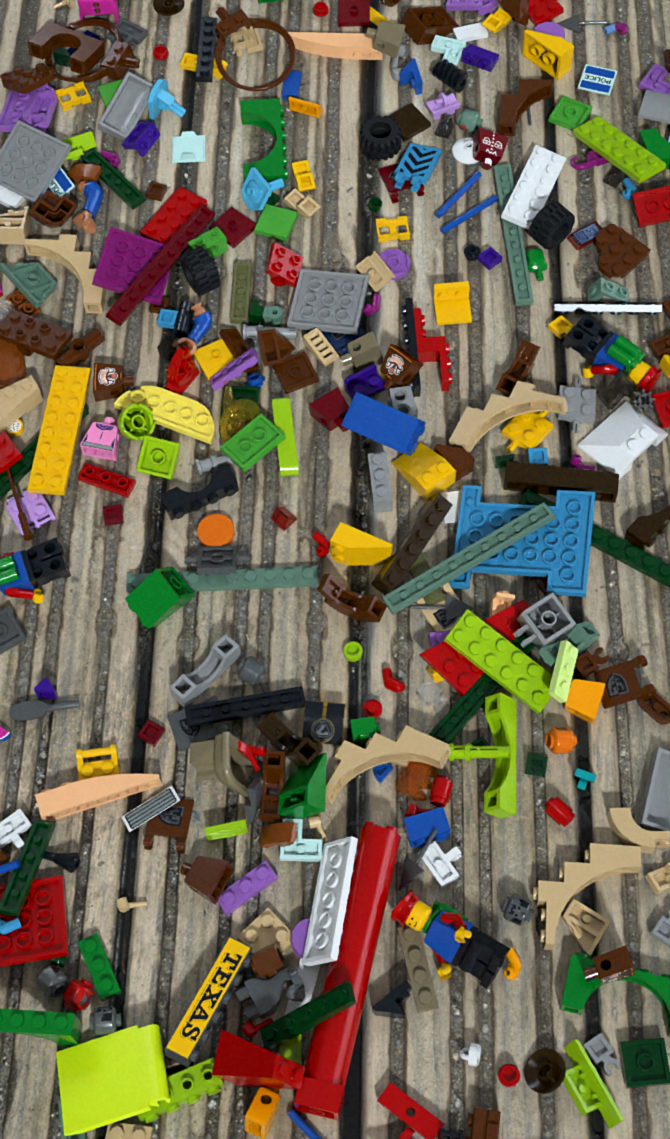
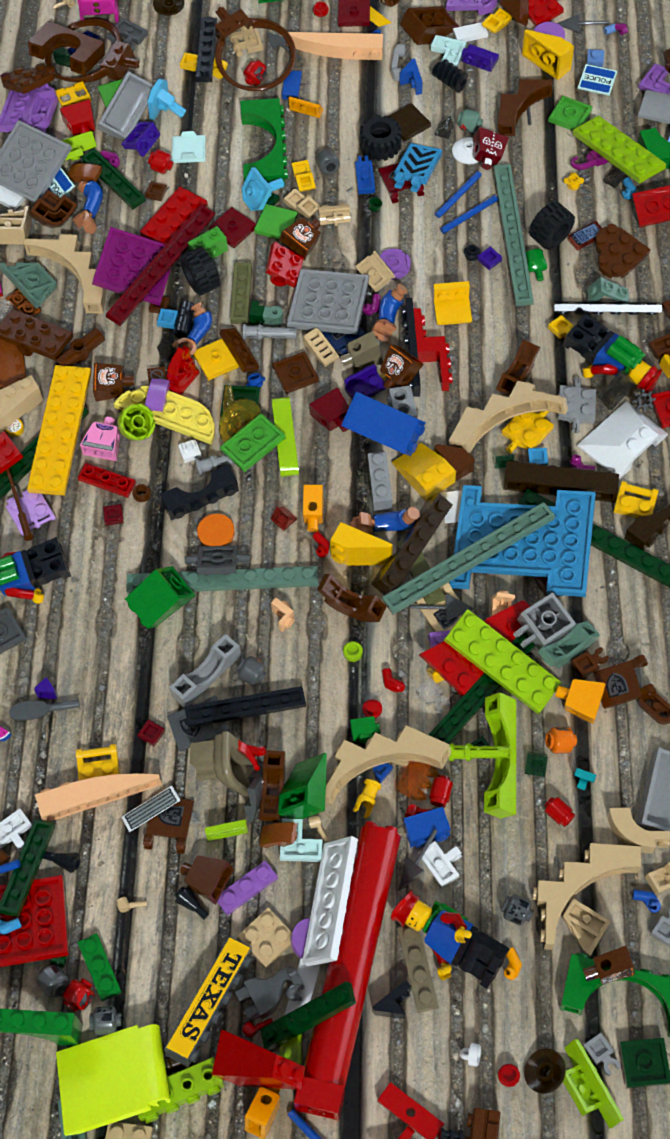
(78, 117): none -> red torso
(141, 488): none -> reddish brown plate
(156, 373): none -> reddish brown tile
(157, 394): none -> medium lavender slope
(158, 457): lime slope -> none
(160, 52): red plate -> none
(160, 161): none -> red head
(187, 899): none -> black cone
(189, 451): none -> white tile
(234, 369): medium lavender plate -> none
(255, 73): none -> red head
(267, 960): reddish brown brick -> none
(273, 347): reddish brown slope -> none
(276, 41): none -> dark grey piece
(285, 612): none -> light nougat bracket
(297, 749): dark brown arch -> none
(301, 236): none -> reddish brown torso
(313, 506): none -> light orange torso
(324, 722): black slope -> none
(327, 161): none -> dark grey head
(334, 214): none -> tan hips
(365, 176): none -> blue hinge
(368, 796): none -> yellow piece
(387, 37): dark tan torso -> none
(388, 309): none -> piece
(390, 521): none -> piece
(392, 224): yellow piece -> none
(443, 104): lavender hips -> none
(533, 187): white plate -> none
(563, 671): yellowish green plate -> none
(573, 181): none -> yellow plate
(595, 57): none -> medium blue plate
(635, 506): none -> yellow plate
(648, 898): none -> blue arm

